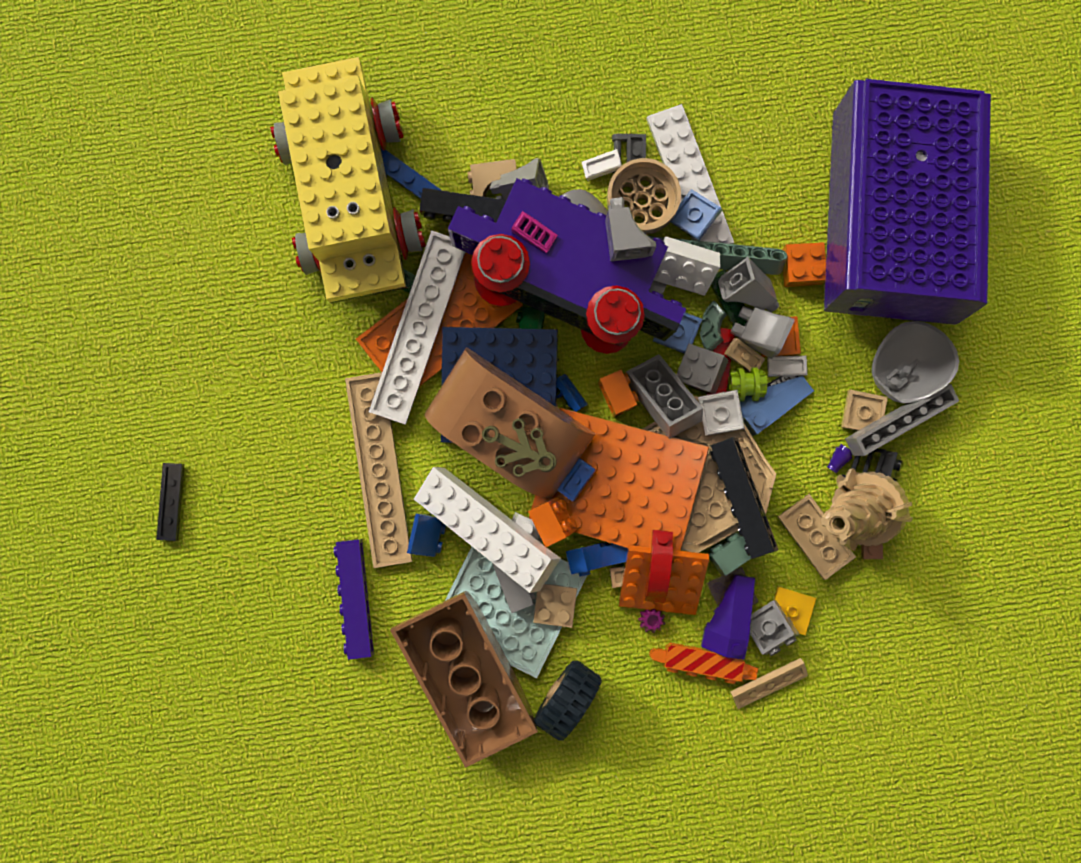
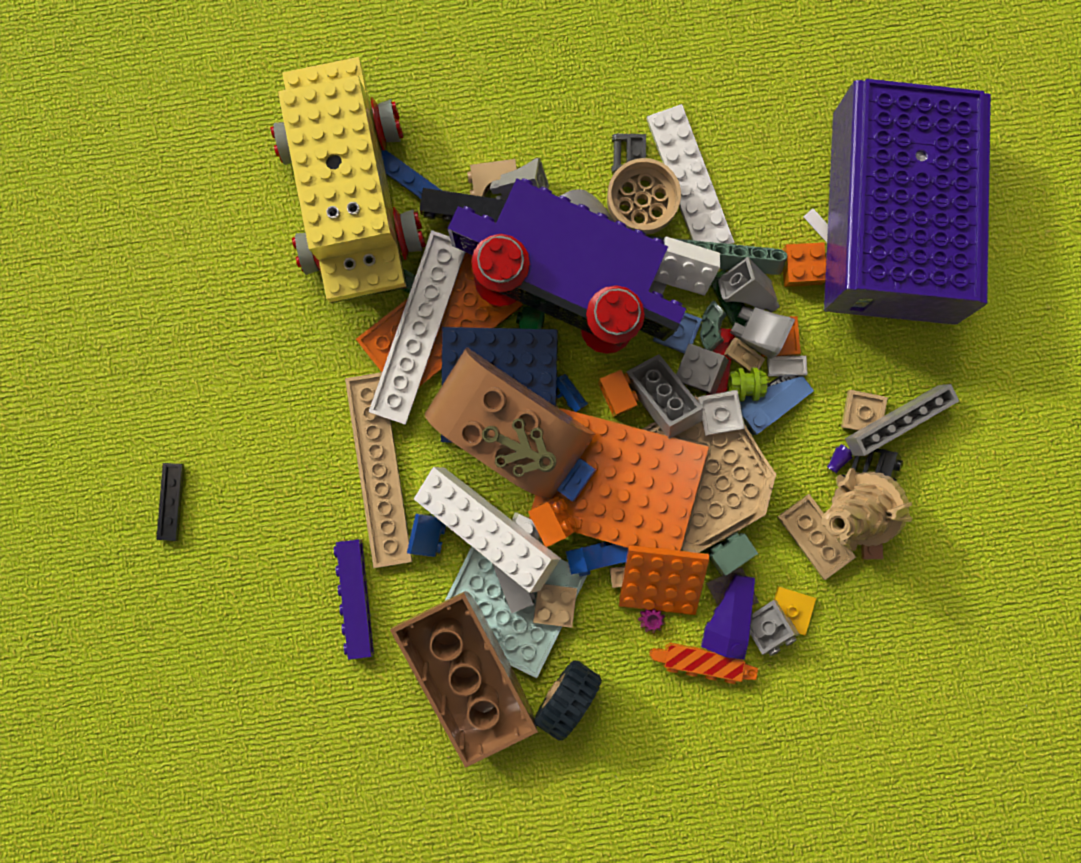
(530, 238): dark pink slope -> none
(602, 165): white tile -> none
(624, 235): light grey hips -> none
(660, 566): red arch -> none
(696, 214): medium blue plate -> none
(744, 498): black brick -> none
(769, 683): tan plate -> none
(817, 223): none -> white sticker
(914, 362): light grey piece -> none

